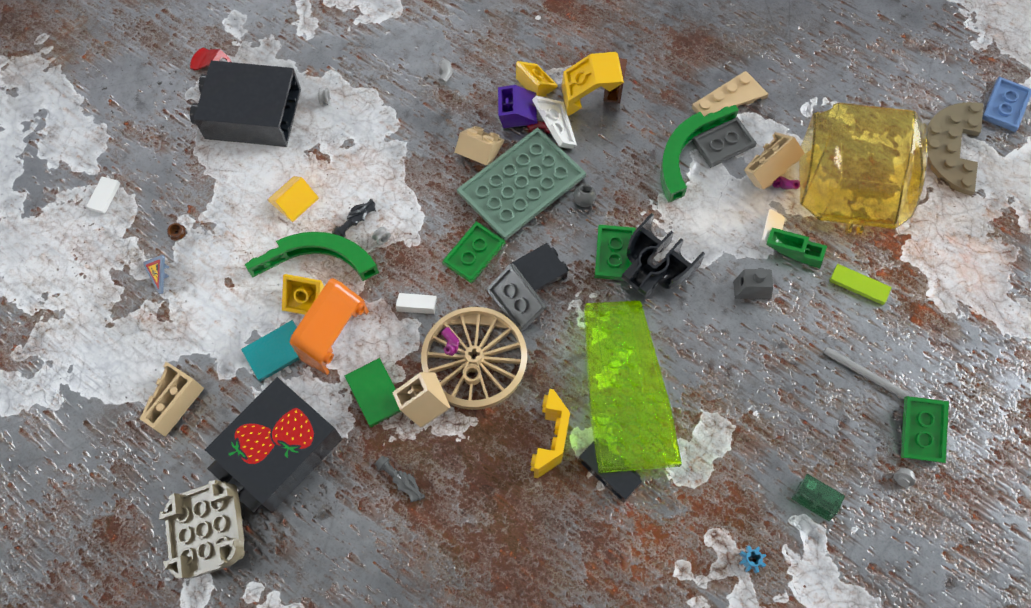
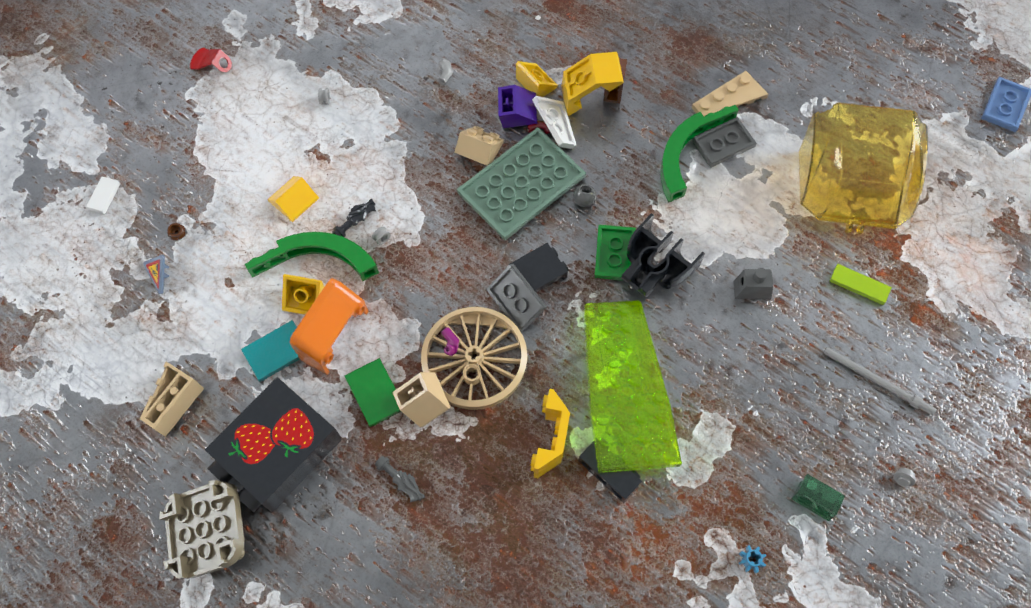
(246, 103): black brick -> none
(416, 303): white slope -> none
(473, 252): green tile -> none
(773, 220): white slope -> none
(774, 160): tan wedge -> none
(784, 183): magenta arm -> none
(797, 247): green slope -> none
(924, 429): green plate -> none
(945, 144): dark tan plate -> none

